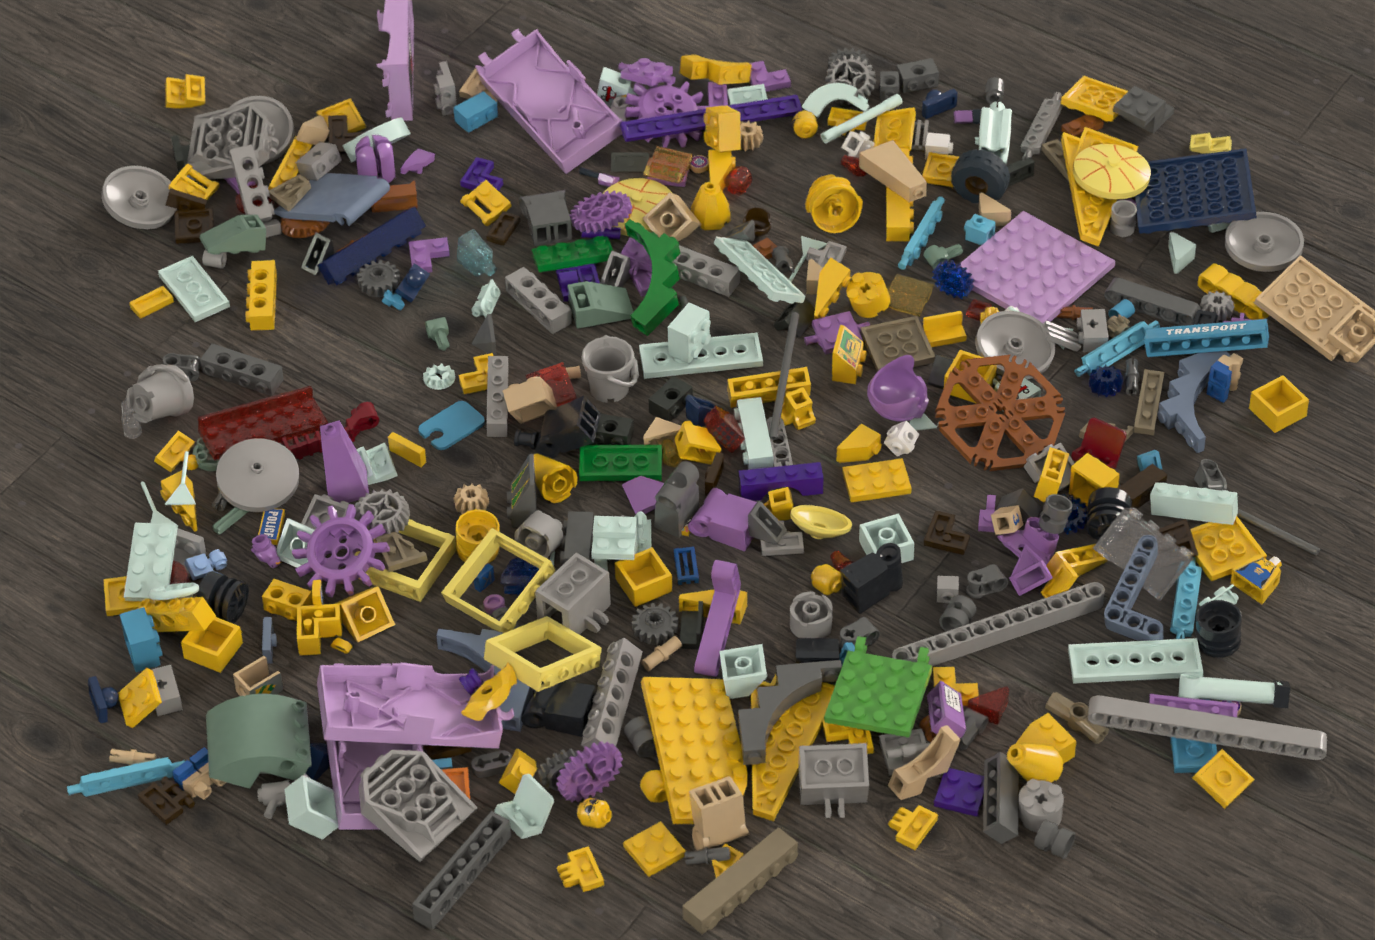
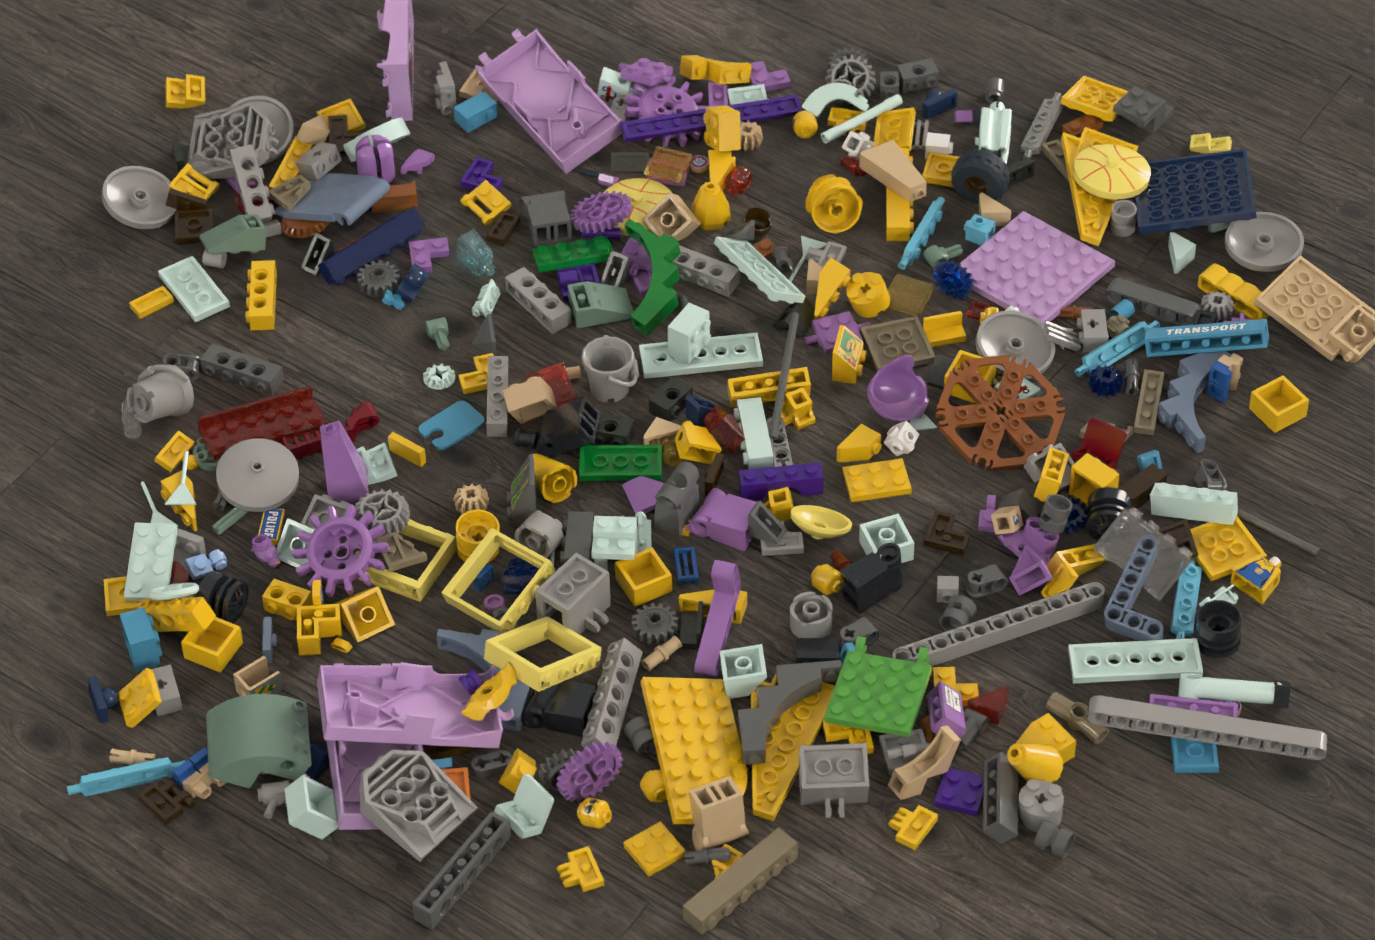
(1223, 778): yellow plate -> none

